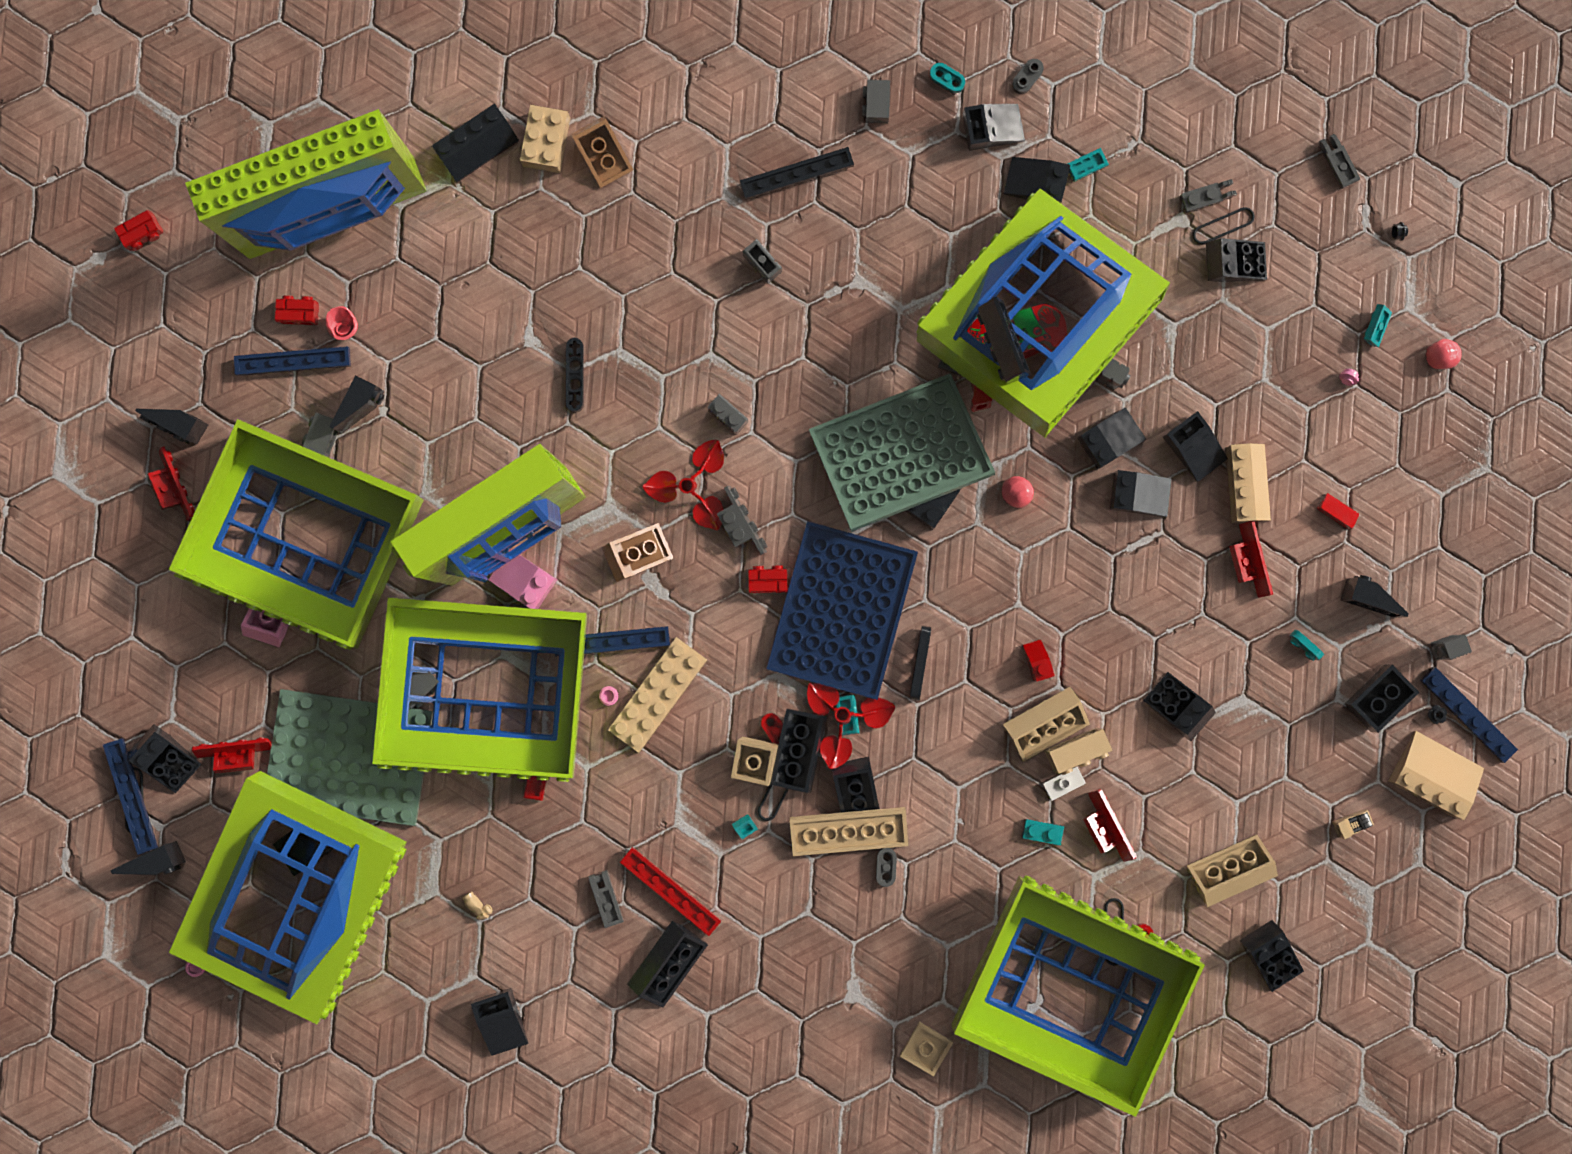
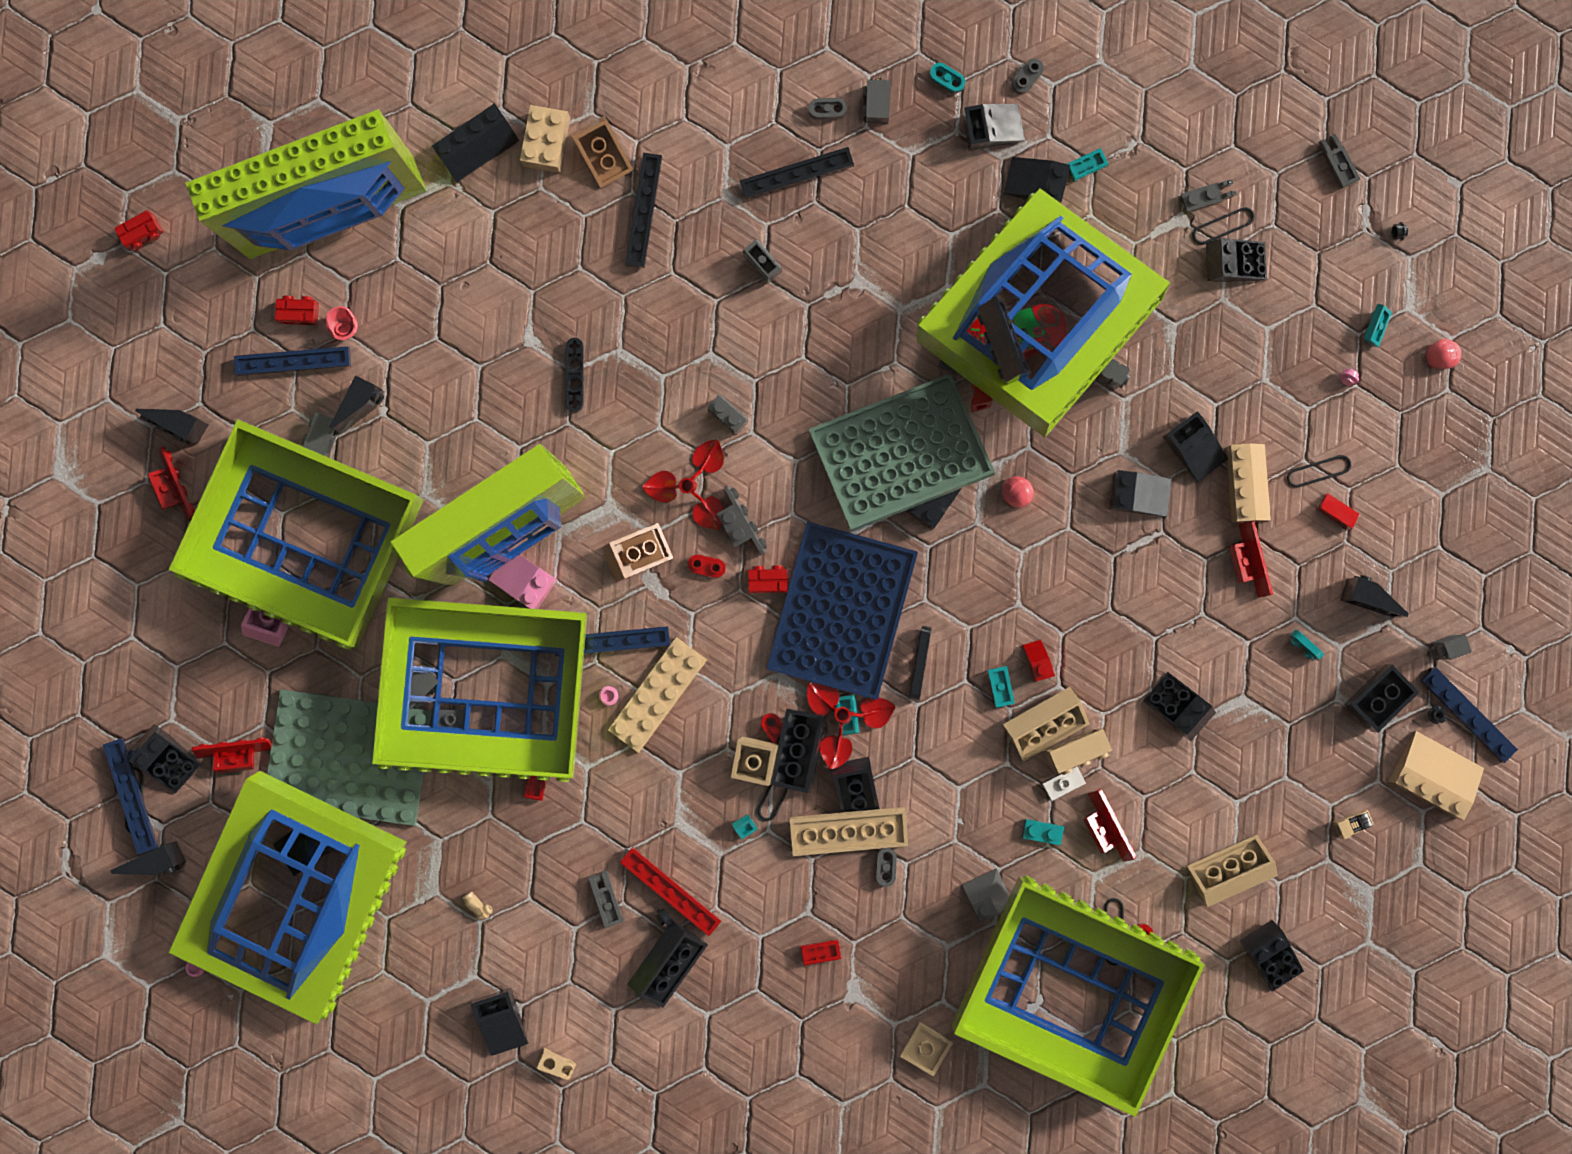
(451, 718): none -> dark grey plate
(555, 1064): none -> tan leg
(644, 210): none -> black plate
(663, 917): none -> black plate
(706, 566): none -> red plate
(820, 952): none -> red plate
(827, 106): none -> dark grey plate
(987, 895): none -> dark grey slope
(1001, 686): none -> teal plate
(1111, 438): black slope -> none
(1316, 463): none -> black piece

